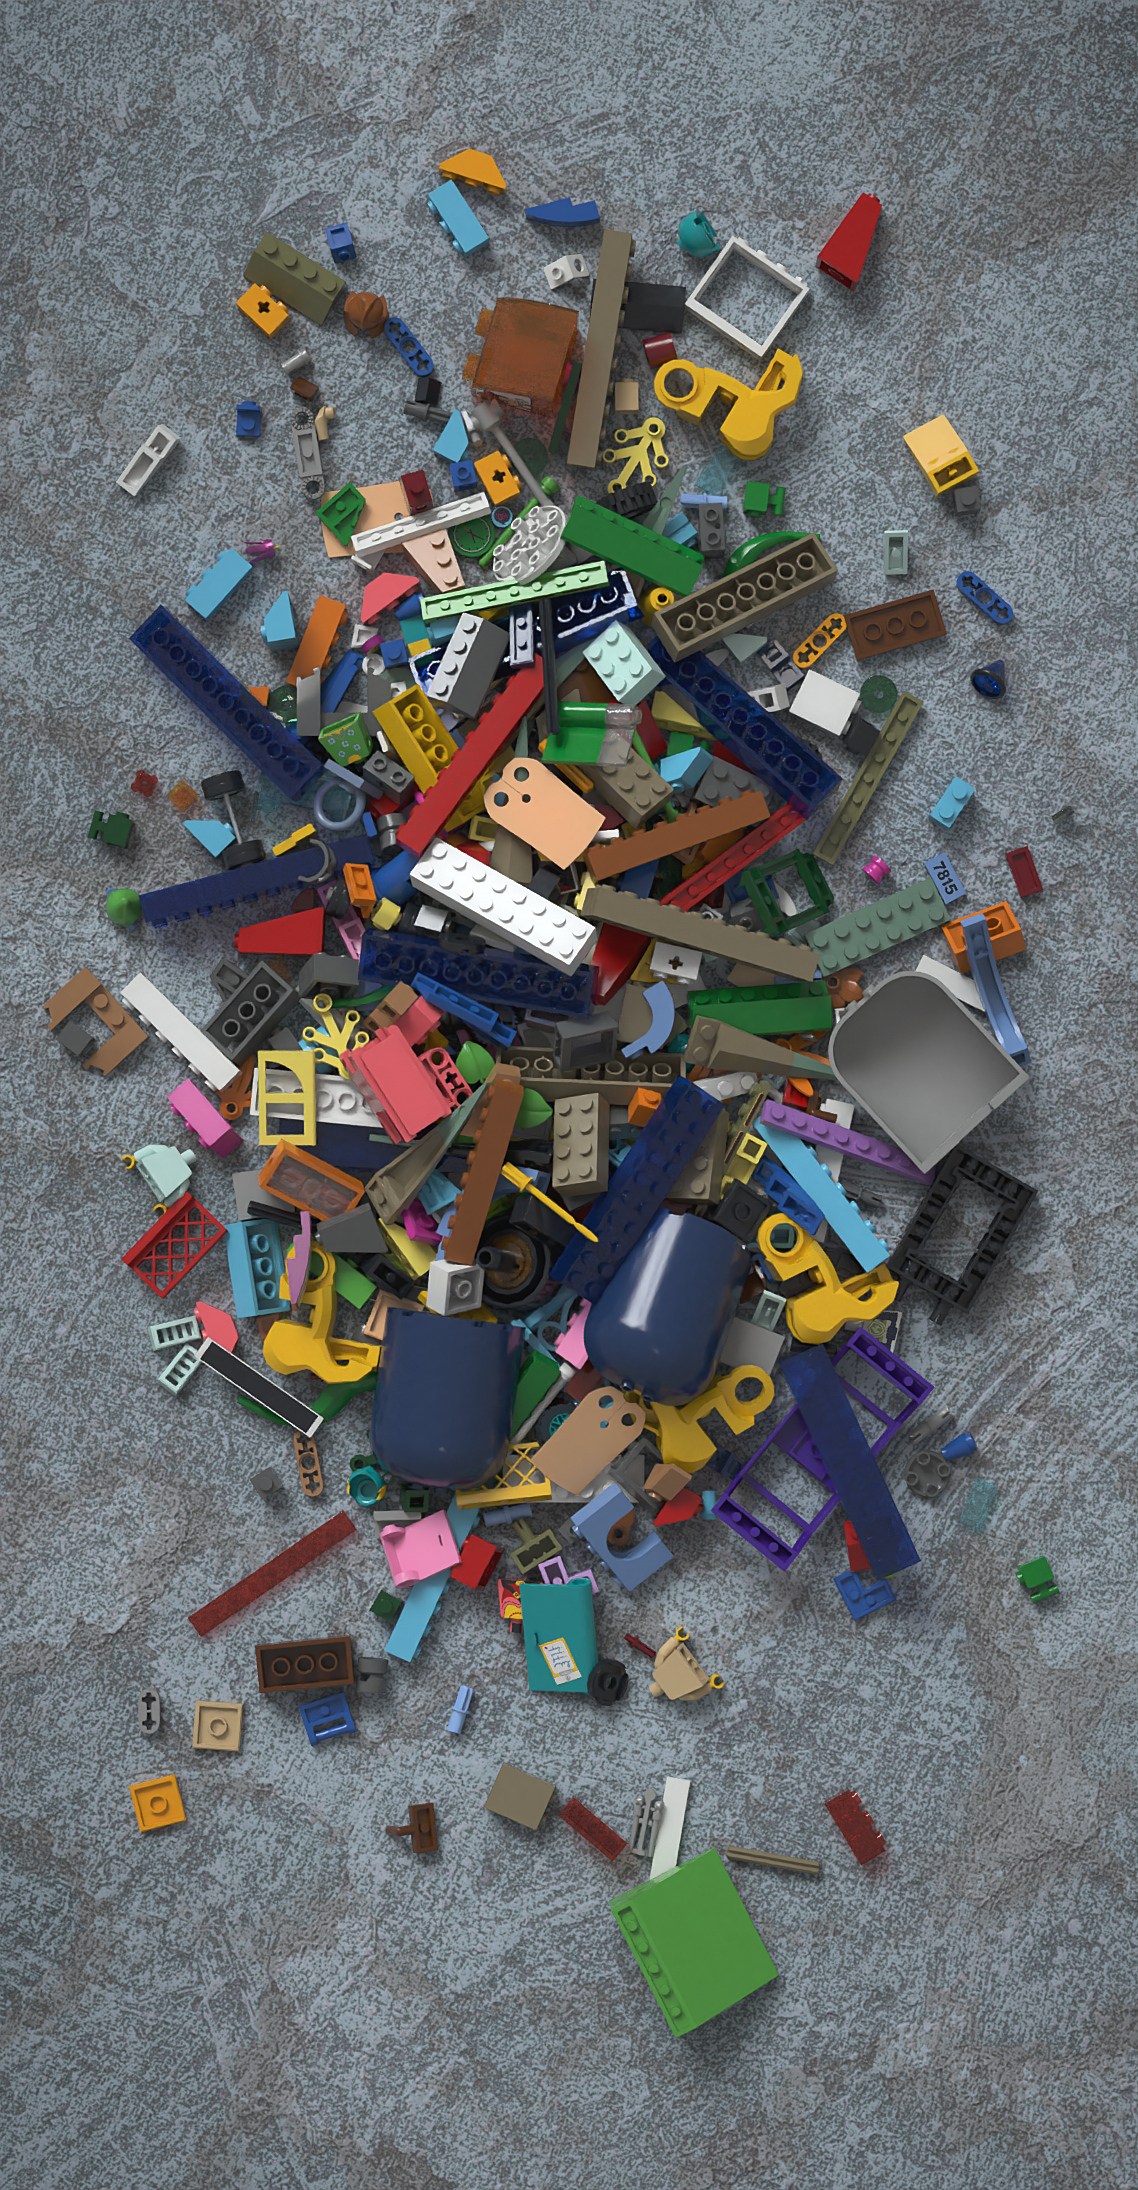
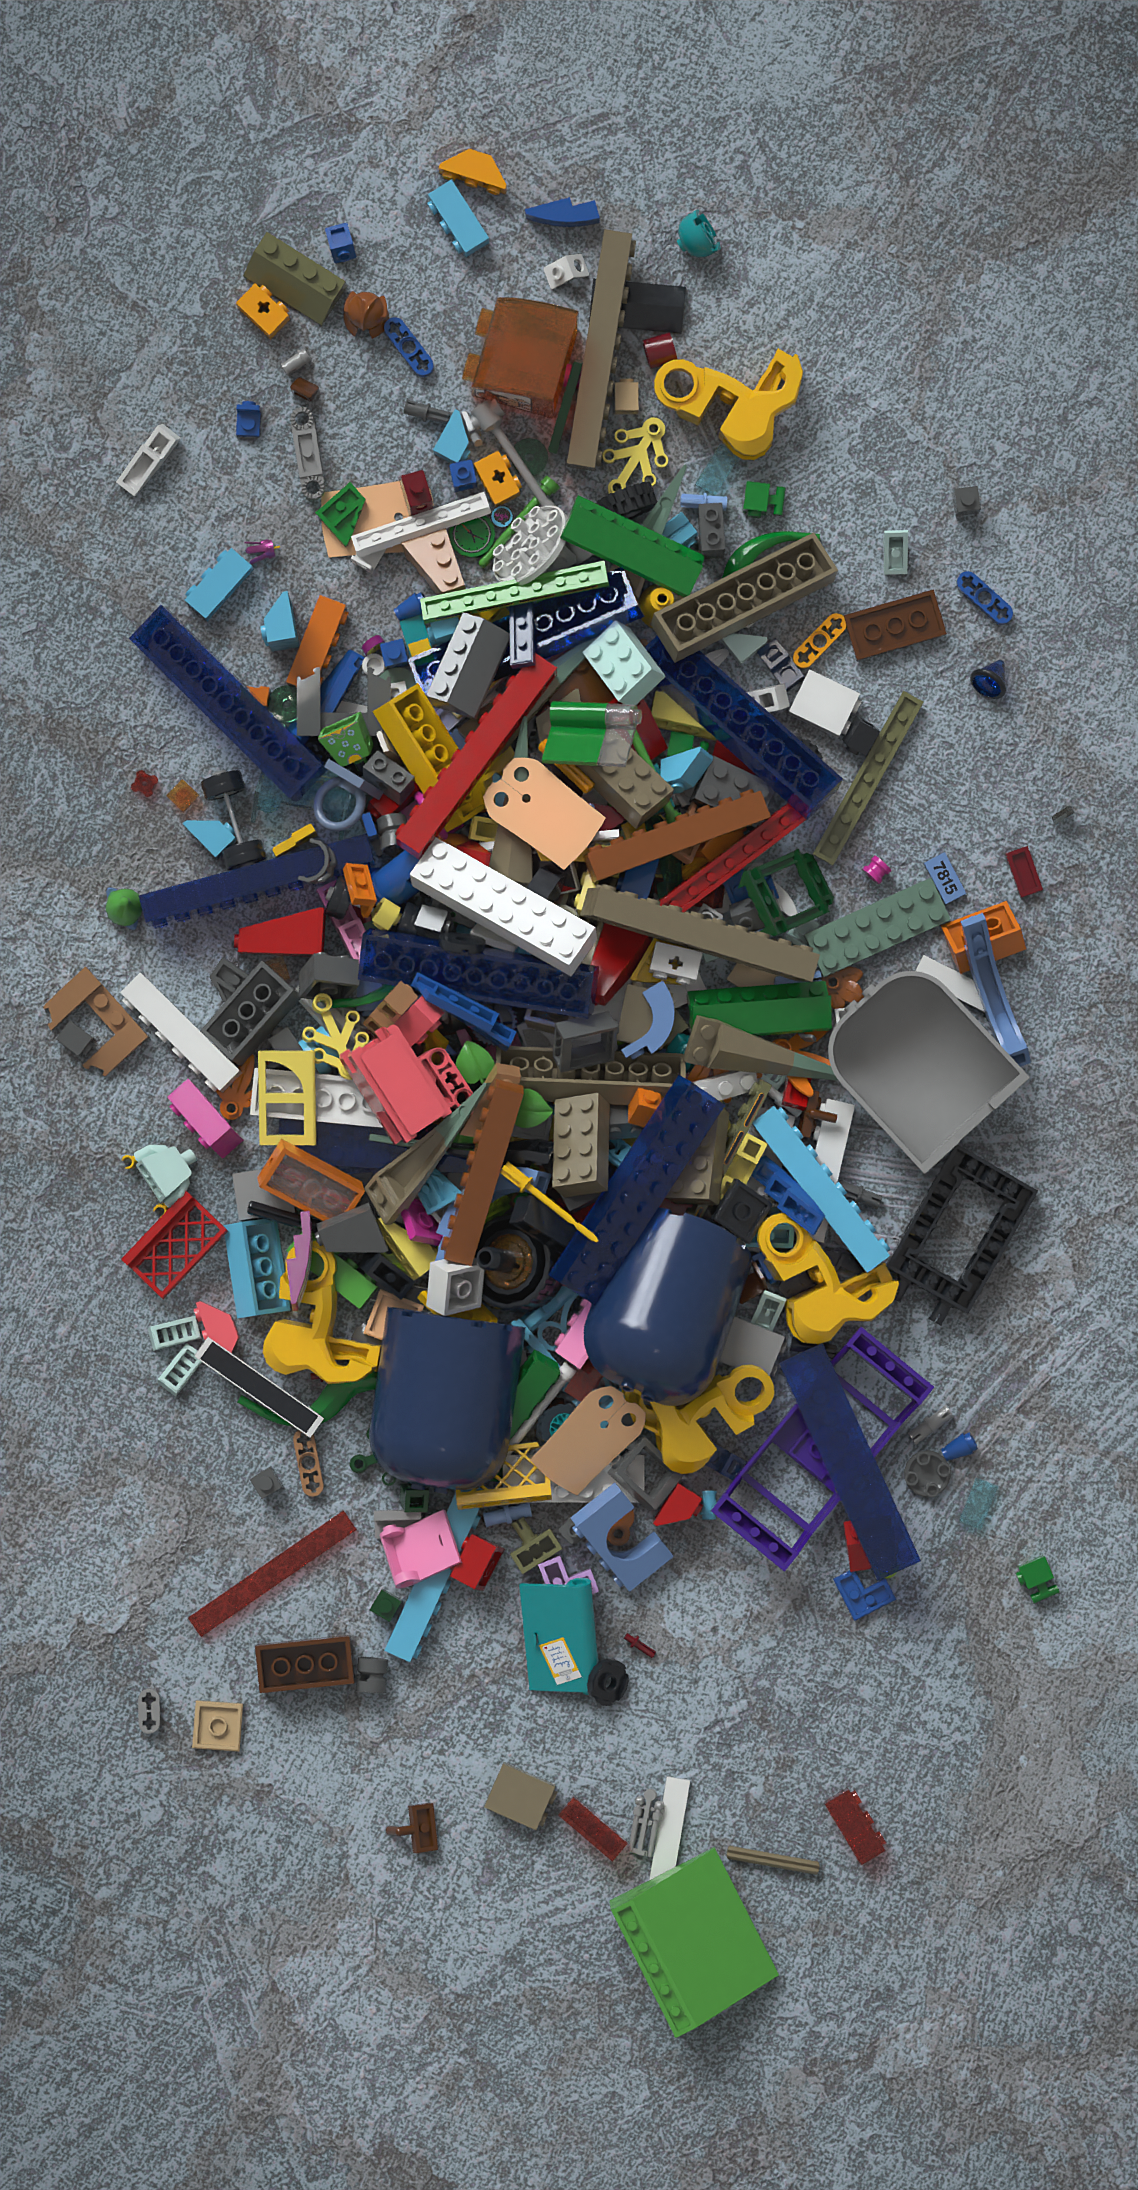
(116, 830): dark green brick -> none
(157, 1803): light orange tile -> none
(265, 1323): nougat tile -> none
(304, 900): dark red tile -> none
(321, 421): tan arm -> none
(326, 1710): blue plate -> none
(362, 634): white tile -> none
(366, 1486): teal hair -> none
(385, 594): coral slope -> none
(428, 391): black slope -> none
(460, 1709): light blue axle -> none
(511, 1602): torso -> none
(549, 667): black axle -> none
(665, 1482): medium nougat slope -> none
(679, 1672): tan torso -> none
(761, 260): white window -> none
(843, 1141): medium lavender plate -> none
(848, 246): red slope -> none
(882, 684): clear green piece -> none
(882, 1328): torso -> none
(941, 455): yellow slope -> none
(951, 803): medium azure brick -> none

